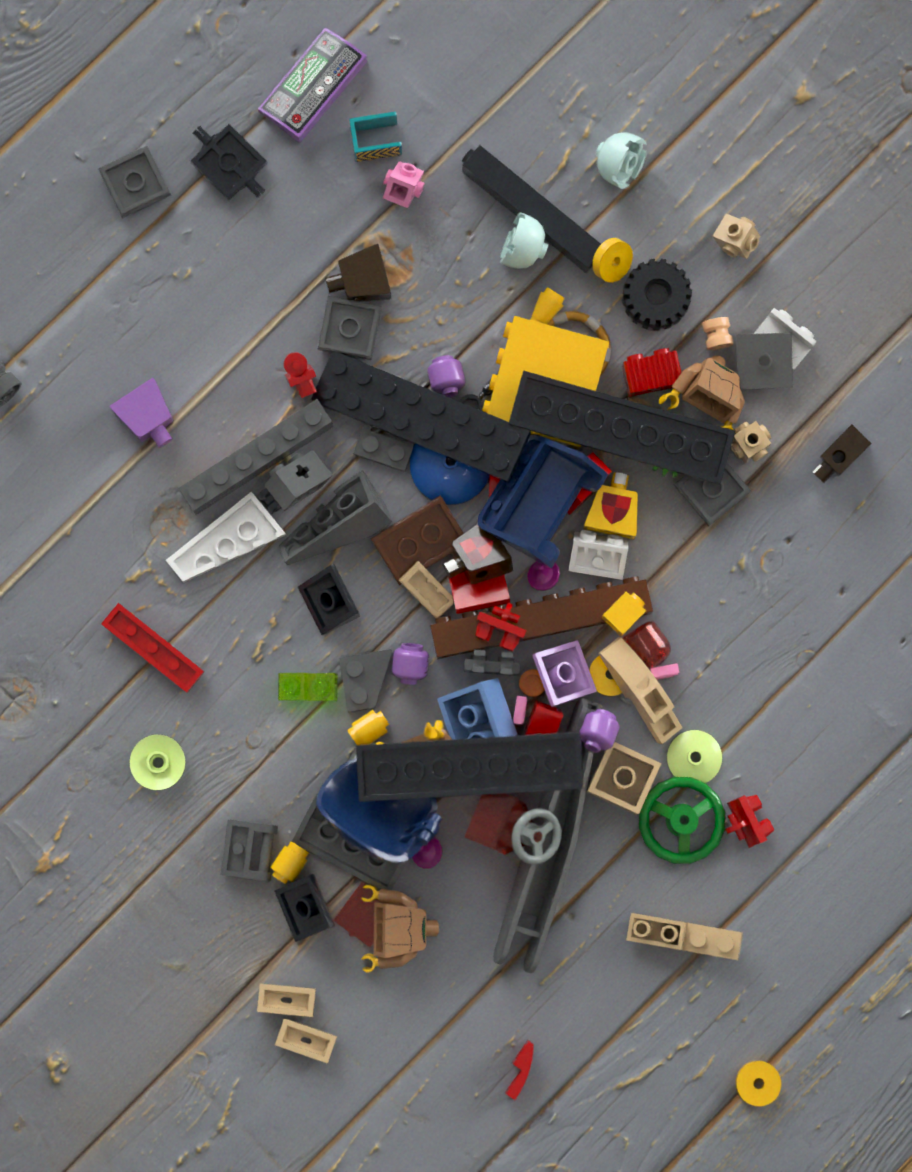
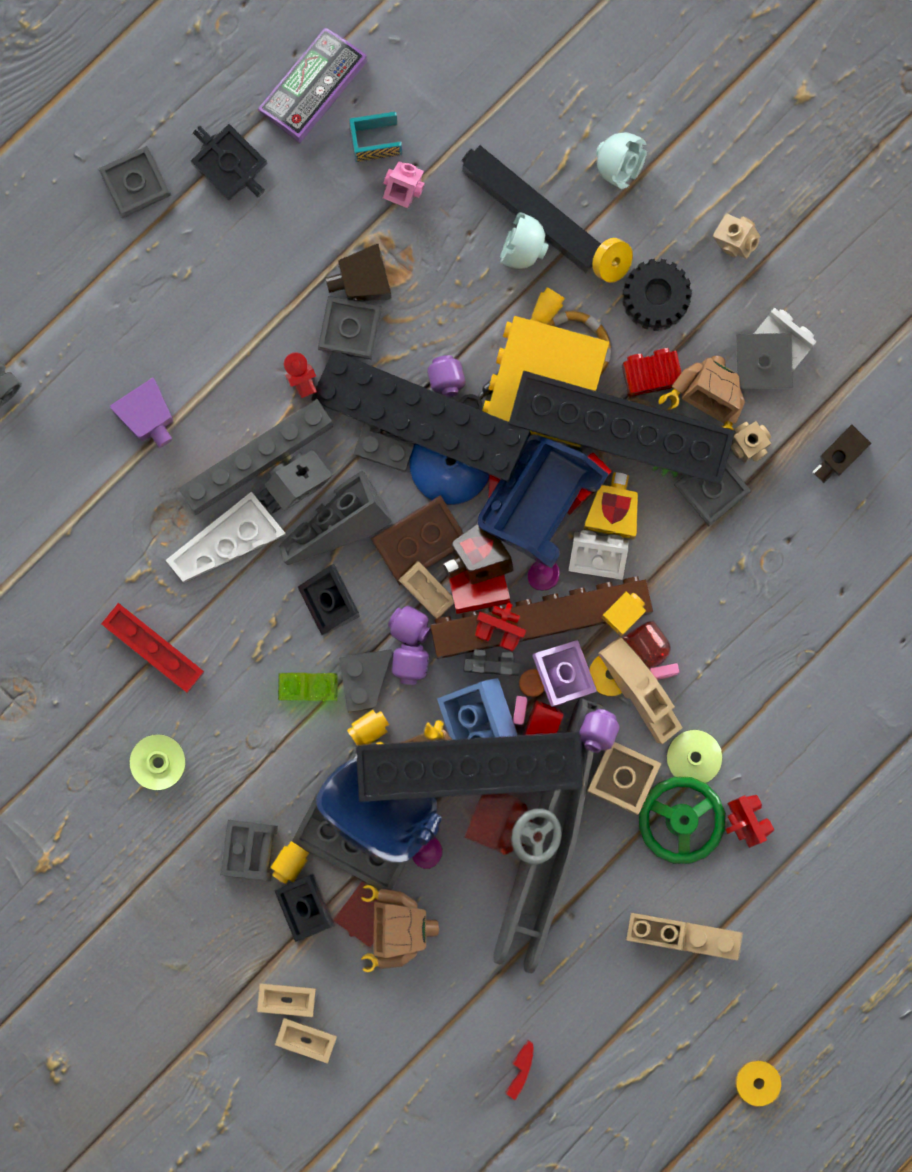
(409, 626): none -> medium lavender head
(717, 333): light nougat wheel -> none

